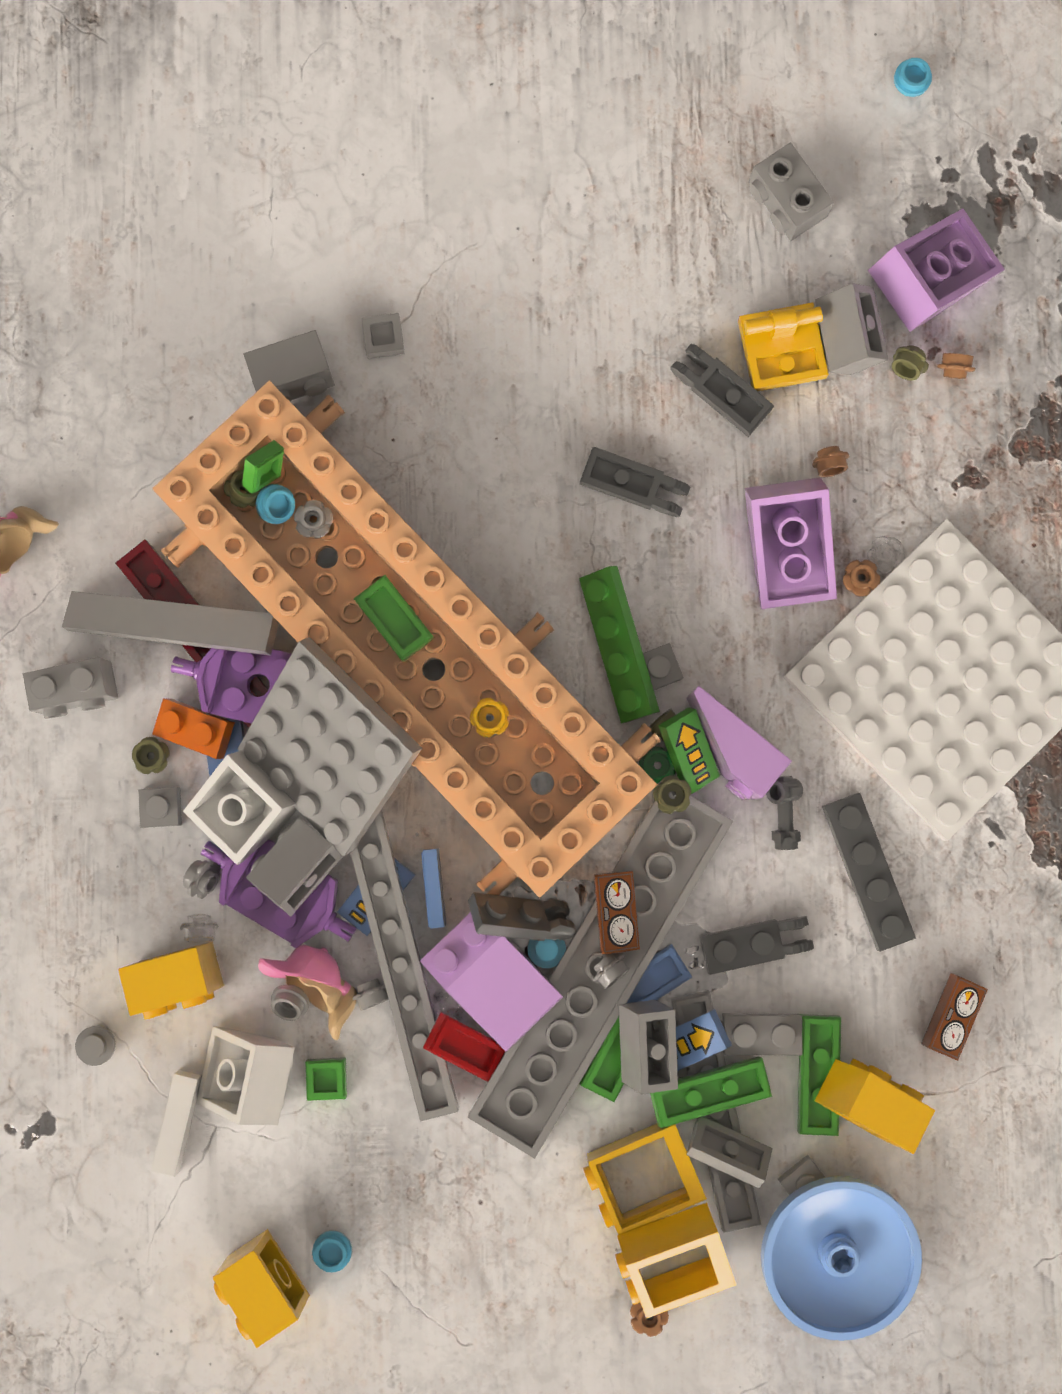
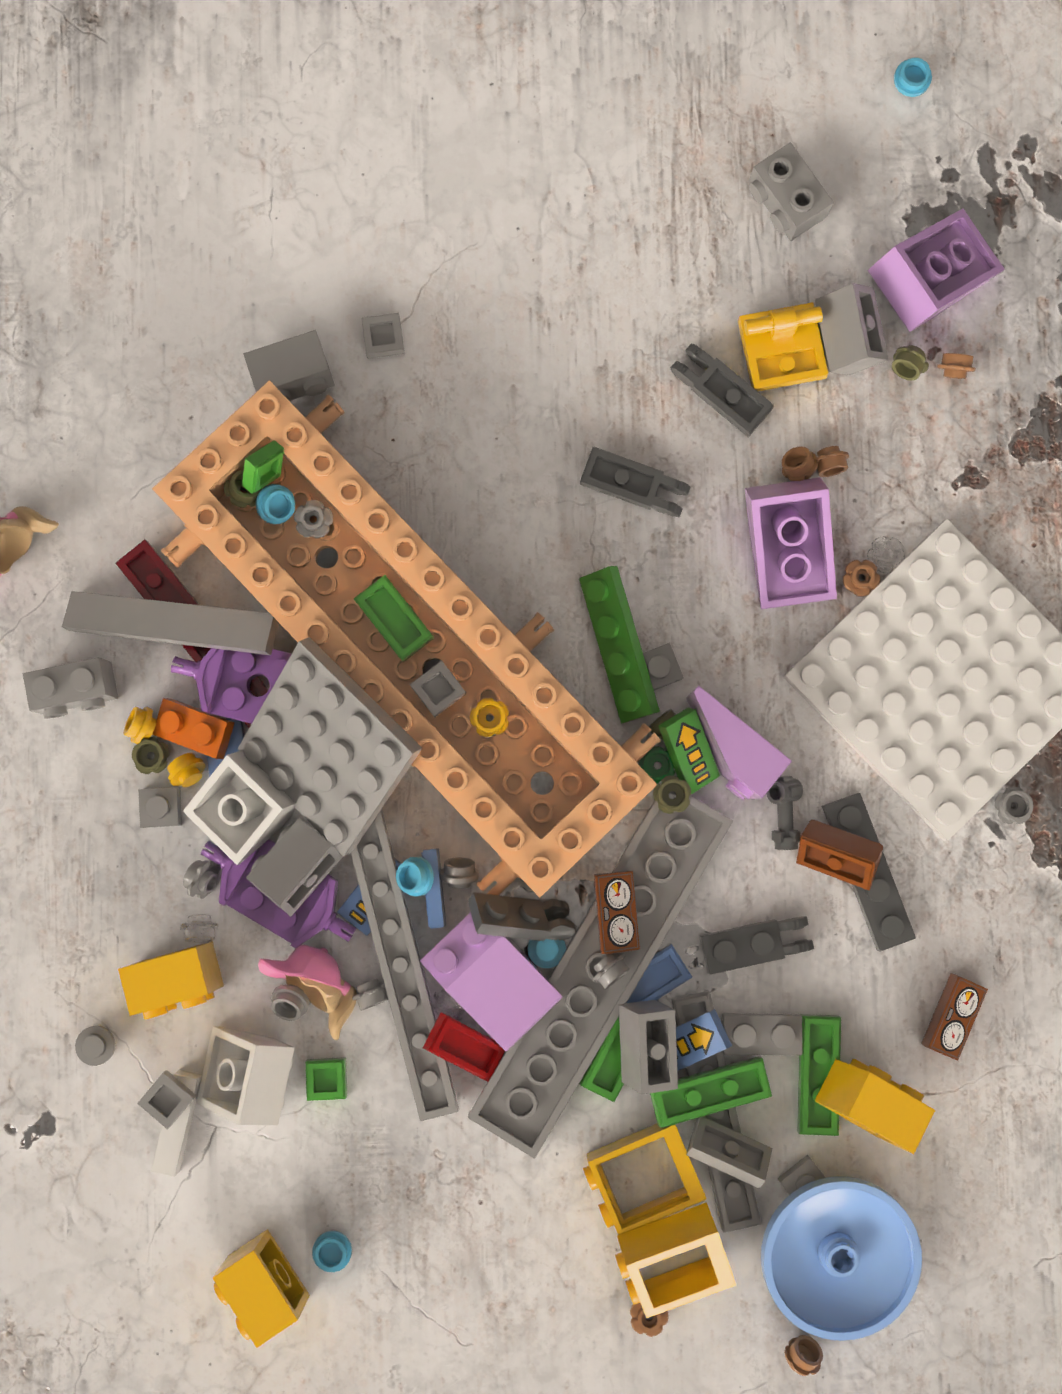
(140, 724): none -> yellow plate
(166, 1099): none -> light grey plate
(185, 770): none -> yellow plate
(415, 876): none -> medium azure plate
(438, 689): none -> light grey plate
(459, 872): none -> light grey plate
(799, 464): none -> medium nougat plate
(804, 1355): none -> medium nougat plate
(839, 854): none -> dark orange slope
(1023, 801): none -> light grey plate

